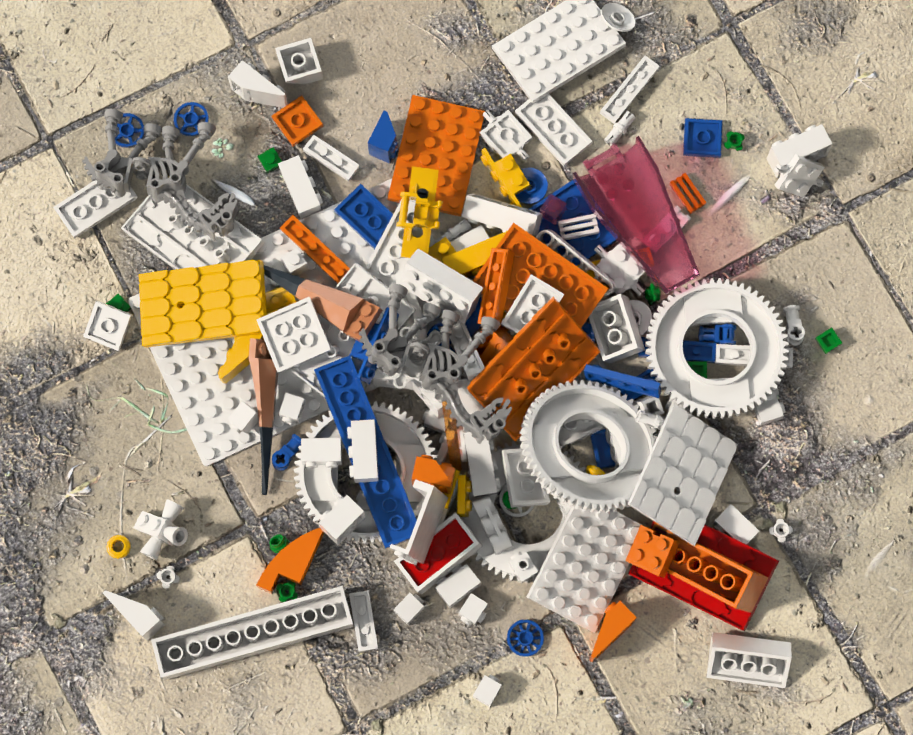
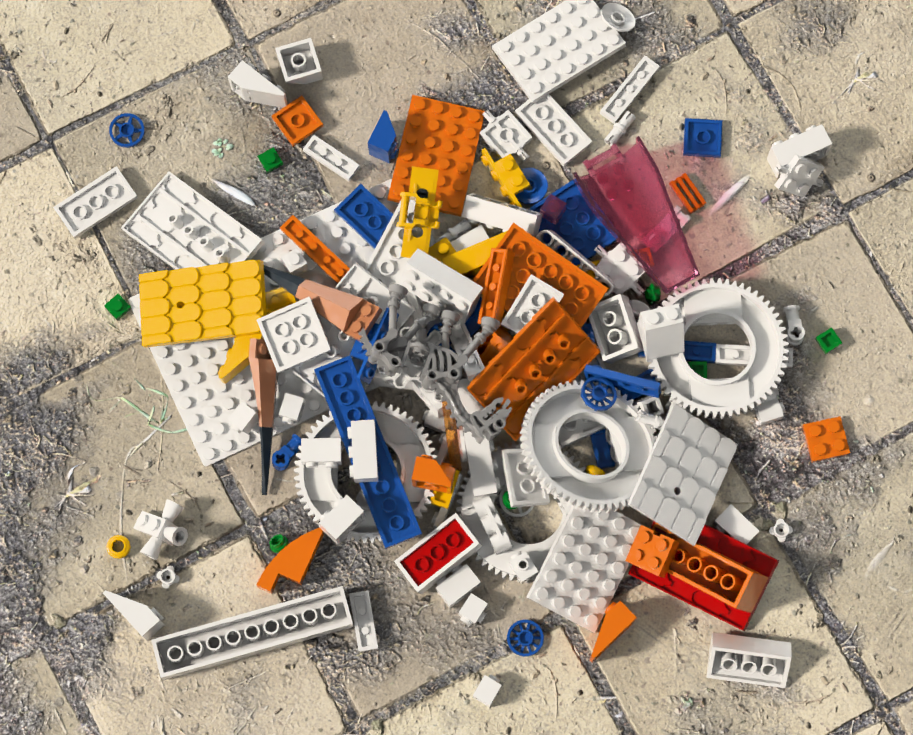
(107, 325): white plate -> none
(171, 189): light grey animal -> none
(190, 118): blue wheel -> none
(287, 586): green plate -> none
(300, 186): white brick -> none
(409, 608): white brick -> none
(425, 524): white panel -> none
(464, 505): yellow plate -> none
(575, 227): white tile -> none
(598, 394): none -> blue wheel
(661, 331): none -> white slope
(718, 334): blue connector -> none
(734, 136): green plate -> none
(826, 439): none -> orange plate

